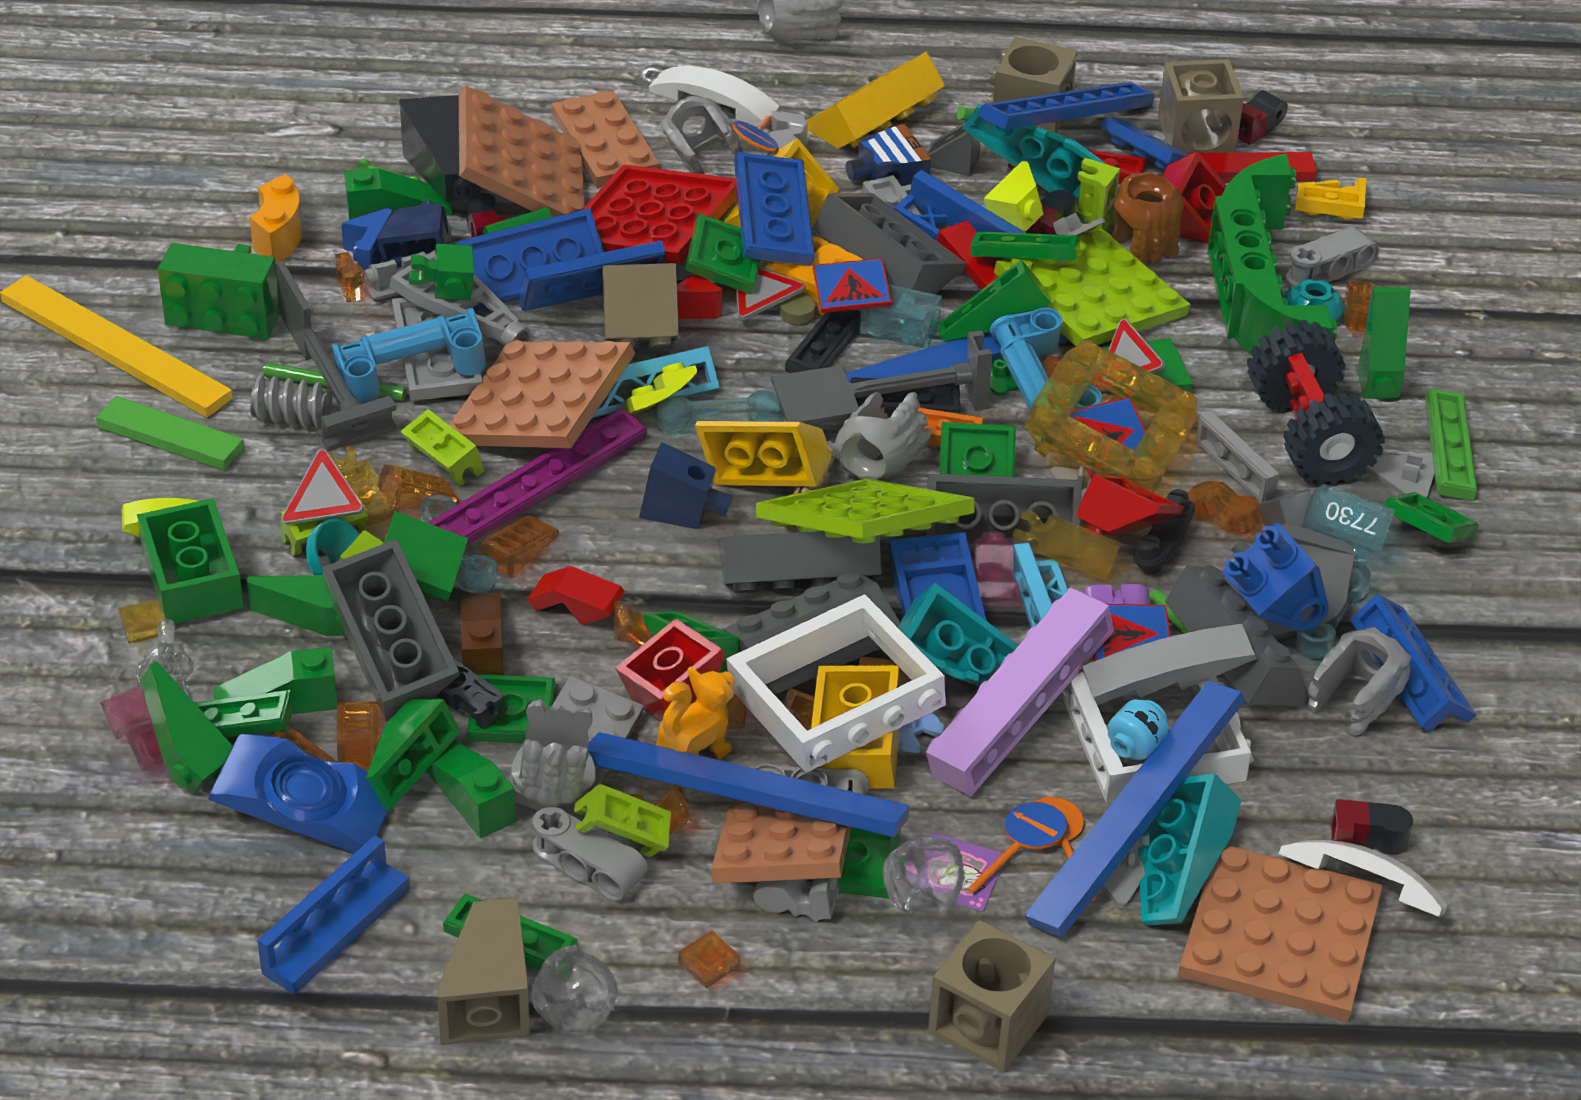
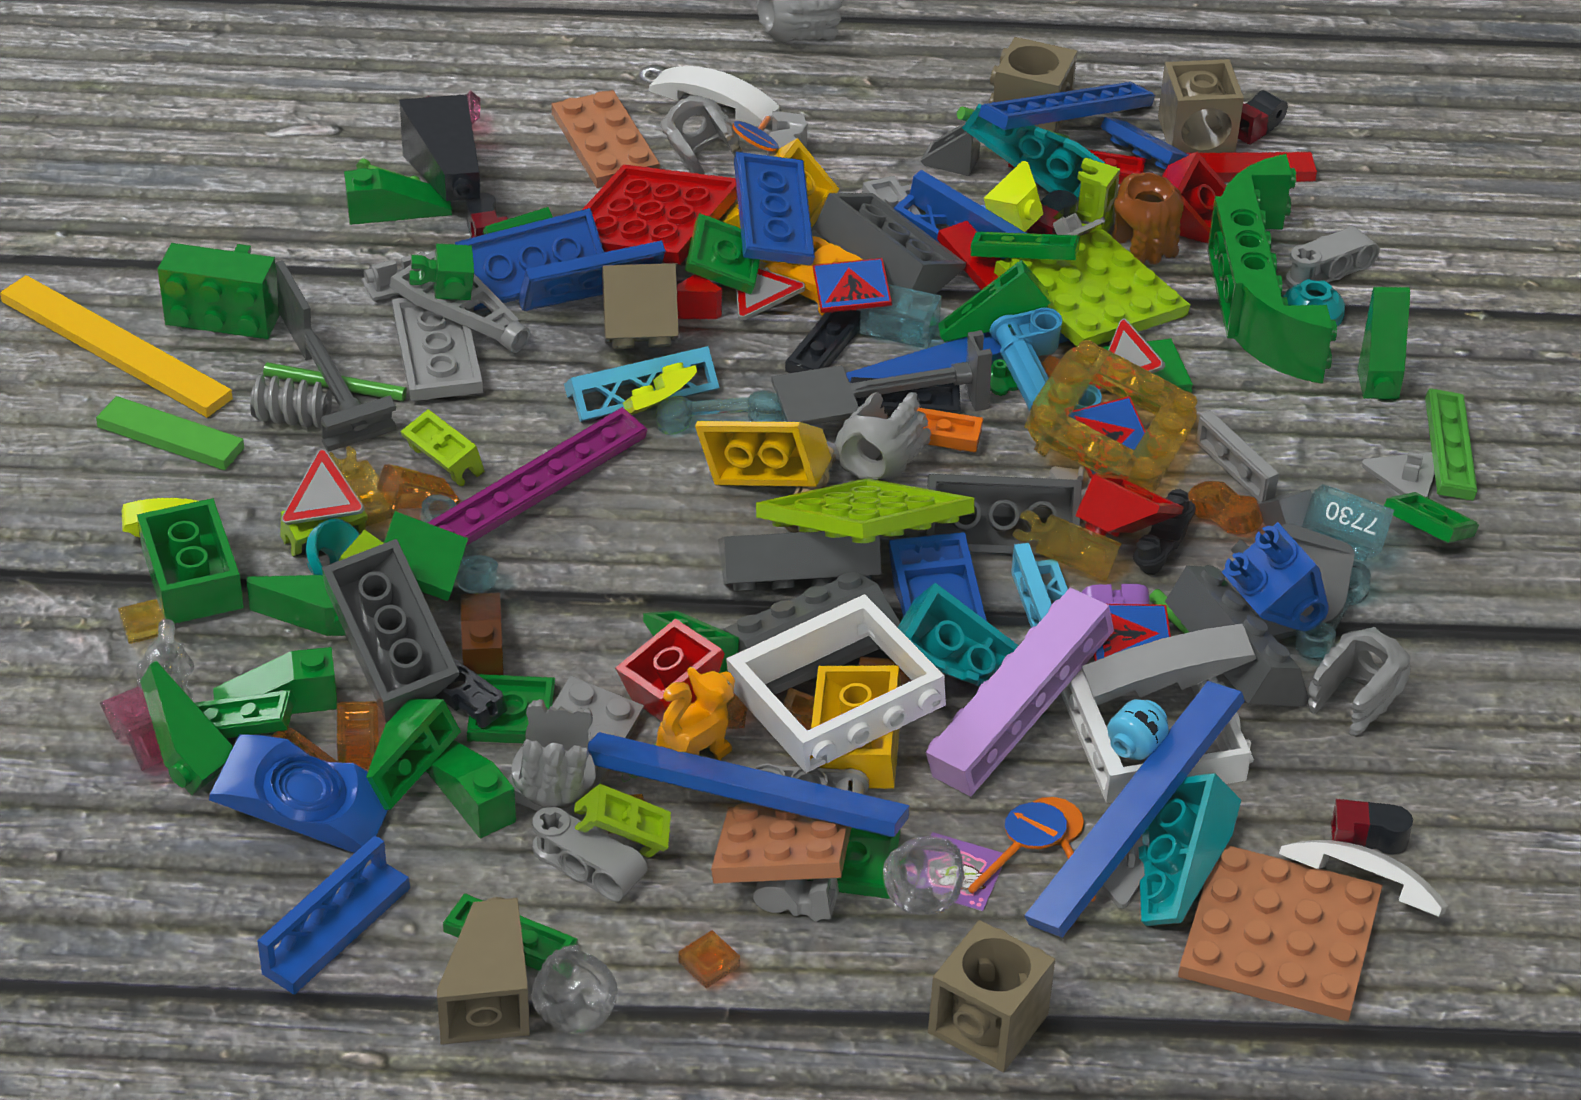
(278, 223): light orange brick -> none
(349, 276): clear orange plate -> none
(360, 237): blue slope -> none
(413, 231): dark blue torso -> none
(456, 333): dark azure piece -> none
(514, 559): clear orange slope -> none
(518, 155): nougat plate -> none
(541, 393): nougat plate -> none
(582, 593): red slope -> none
(629, 625): clear orange slope -> none
(675, 802): clear orange slope -> none
(681, 489): dark blue torso -> none
(798, 309): olive tile -> none
(877, 103): yellow slope -> none
(889, 154): torso -> none
(928, 724): light blue piece -> none
(977, 449): green tile -> none
(994, 565): clear pink slope -> none
(1329, 435): black plate -> none
(1330, 199): yellow wing -> none
(1357, 304): clear orange piece -> none
(1430, 689): blue fence -> none

